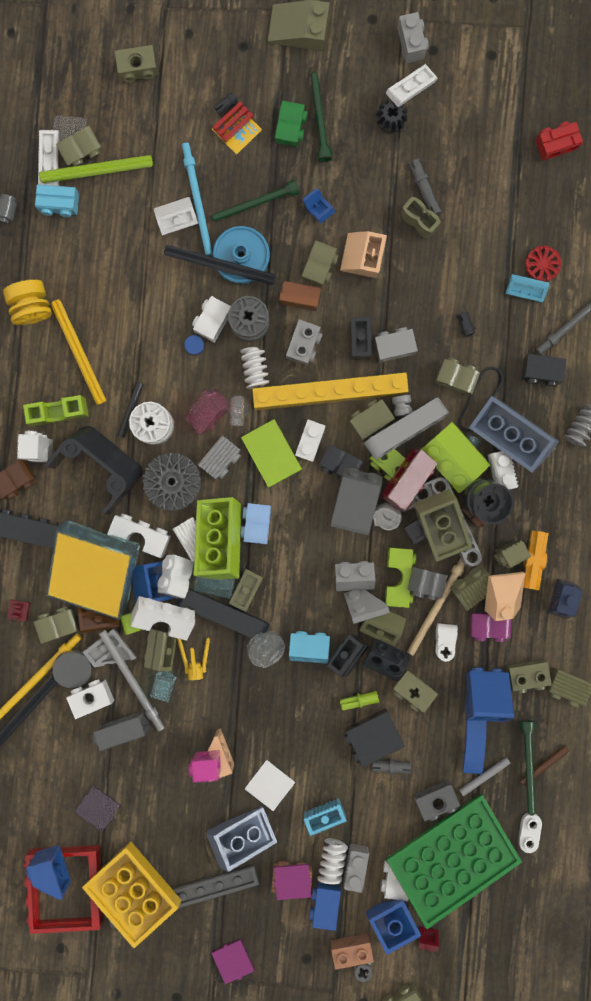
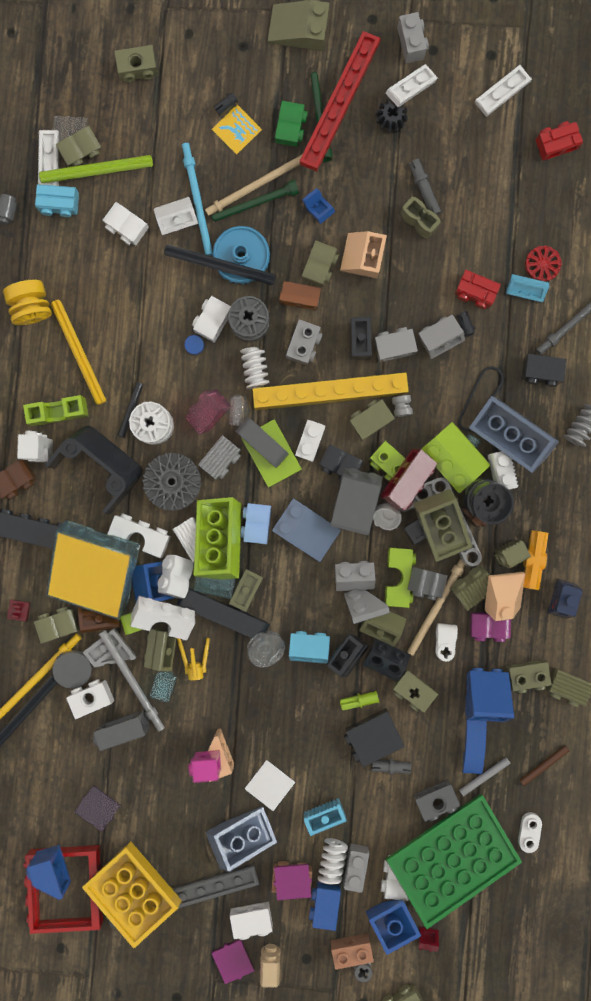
(125, 223): none -> white brick
(218, 205): none -> tan bar
(228, 116): red tile -> none
(251, 920): none -> white brick
(262, 442): none -> dark grey beam
(270, 966): none -> tan brick
(306, 530): none -> sand blue slope
(339, 101): none -> red plate
(406, 428): light grey beam -> none
(441, 336): none -> light grey brick
(457, 377): olive brick -> none
(477, 289): none -> red brick
(503, 90): none -> white tile
(528, 728): dark green piece -> none

